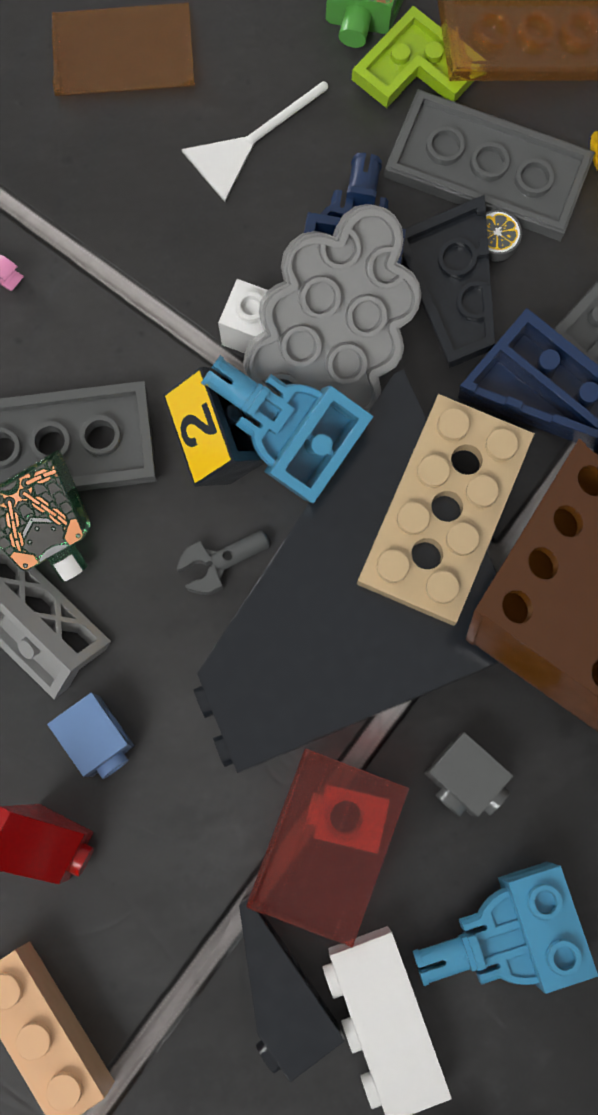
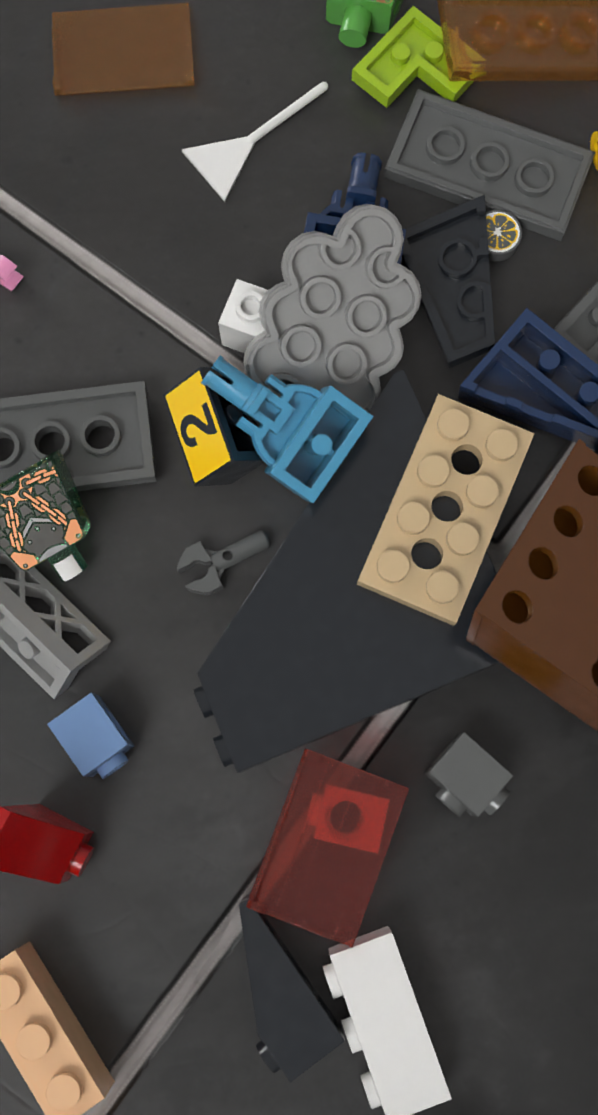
(525, 932): dark azure brick -> none

